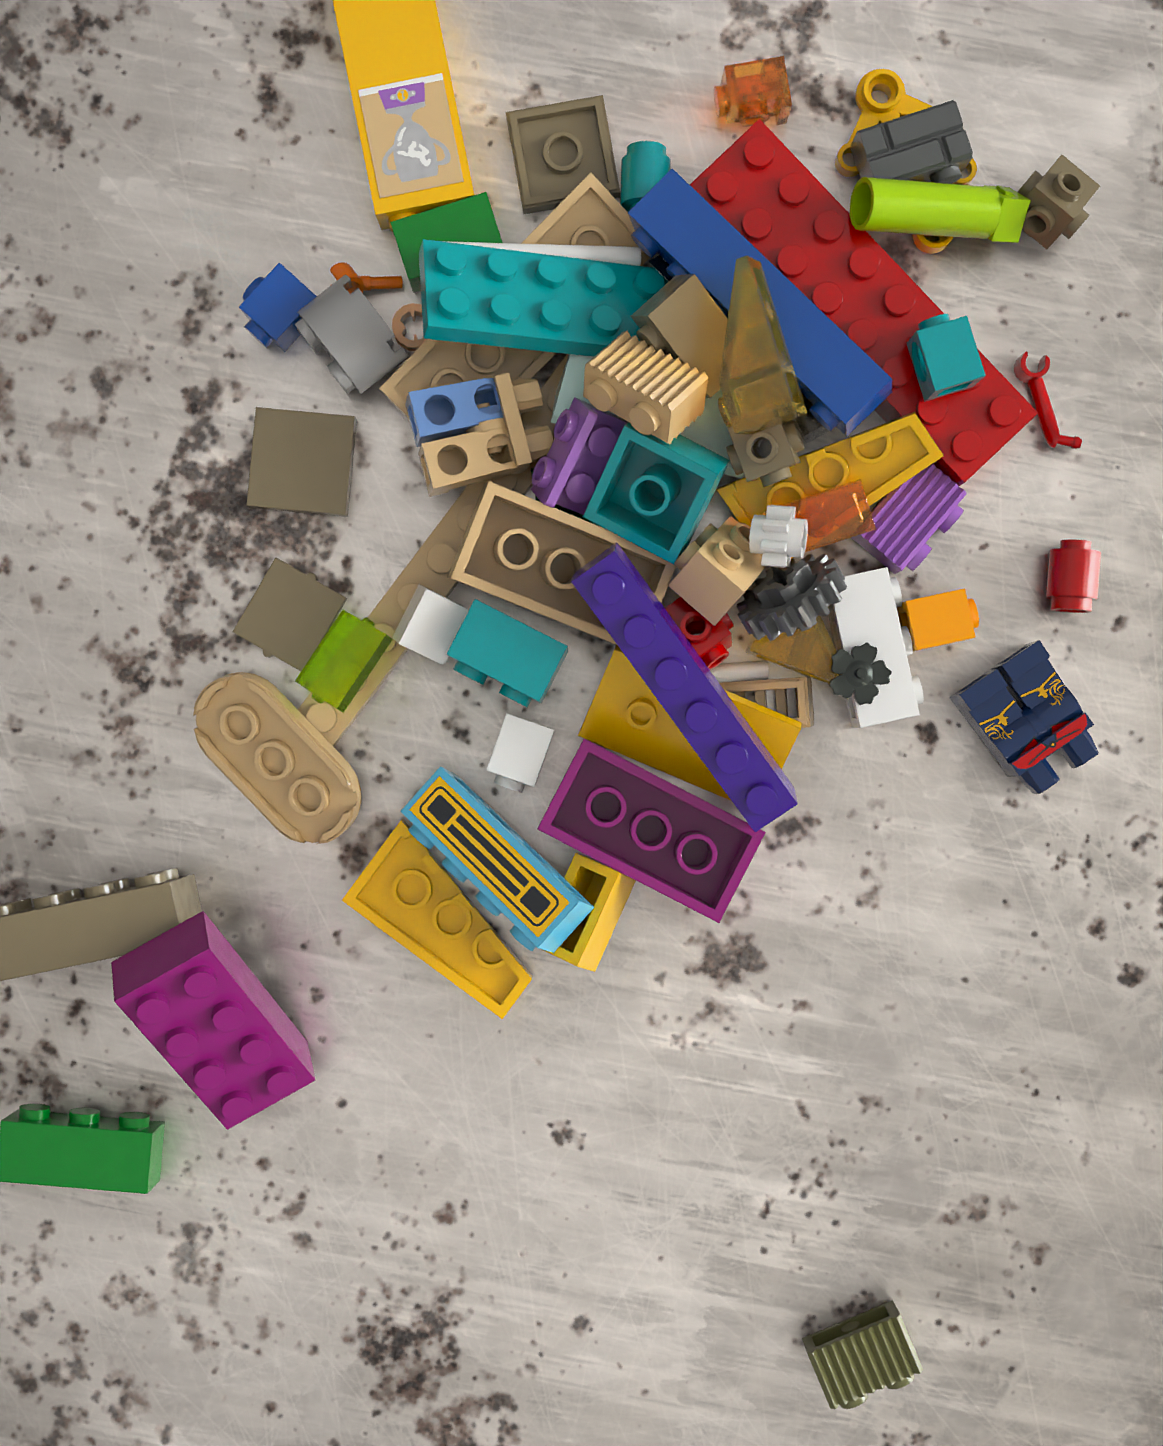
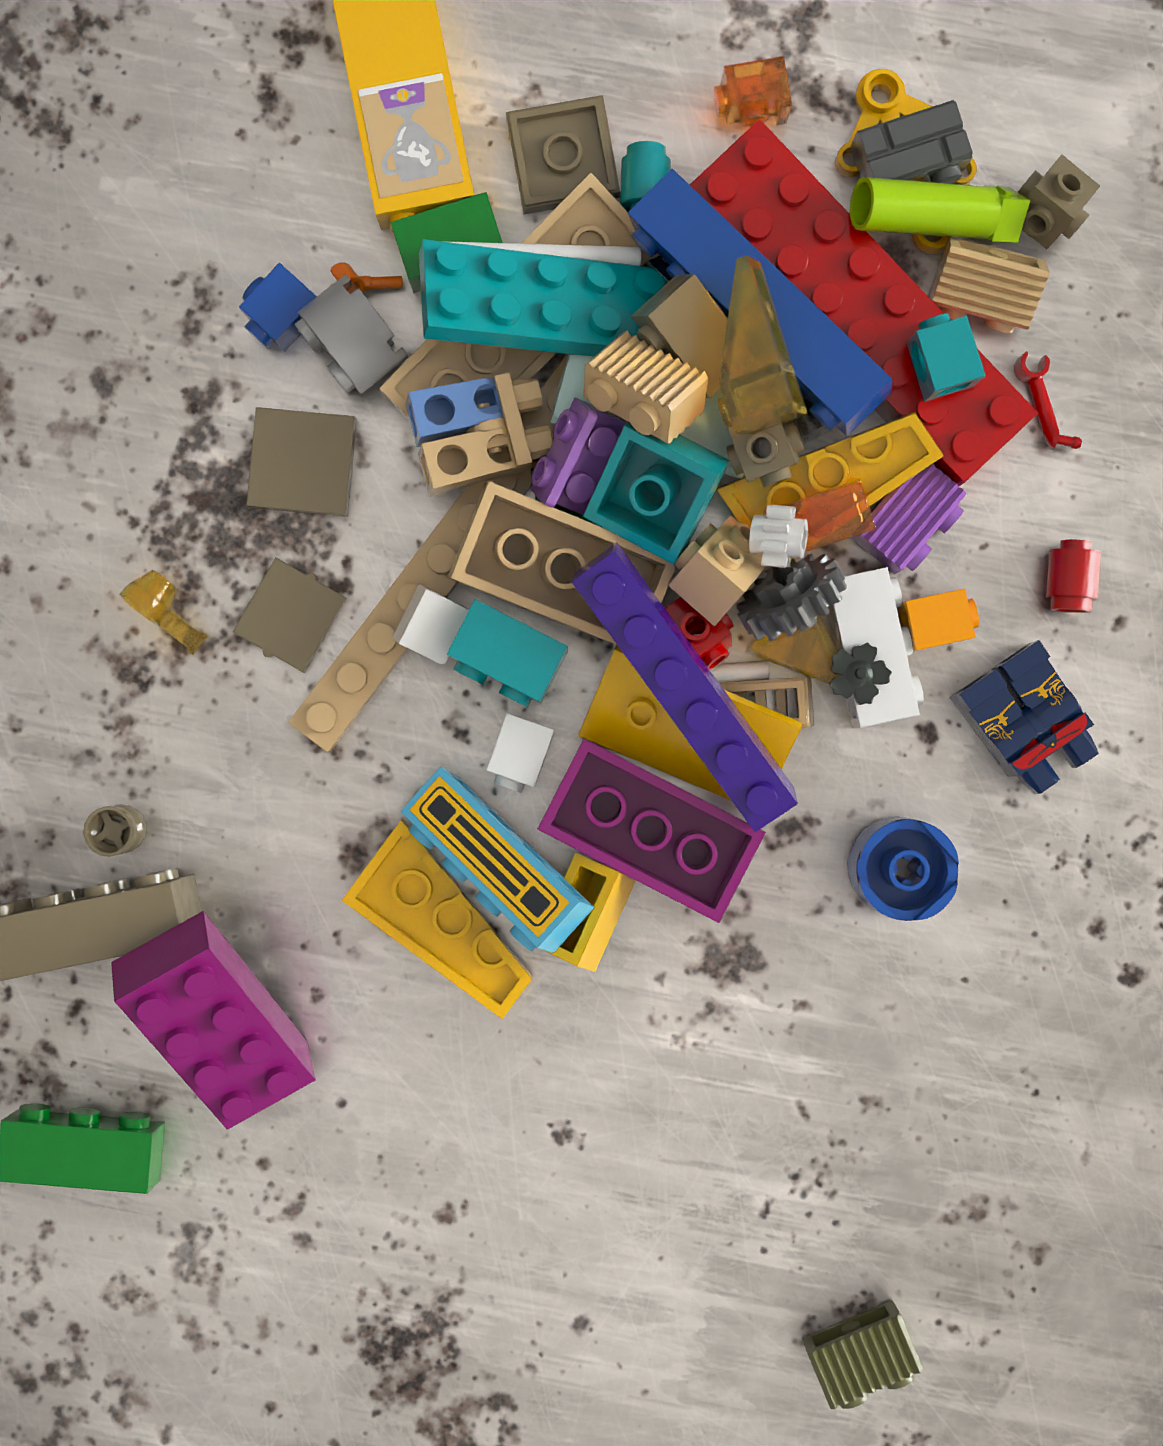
(105, 835): none -> dark tan wheel
(152, 598): none -> clear yellow bar
(276, 758): tan tile -> none
(343, 660): clear neon green piece -> none
(400, 330): light nougat bush -> none
(931, 868): none -> blue brick
(988, 284): none -> tan brick

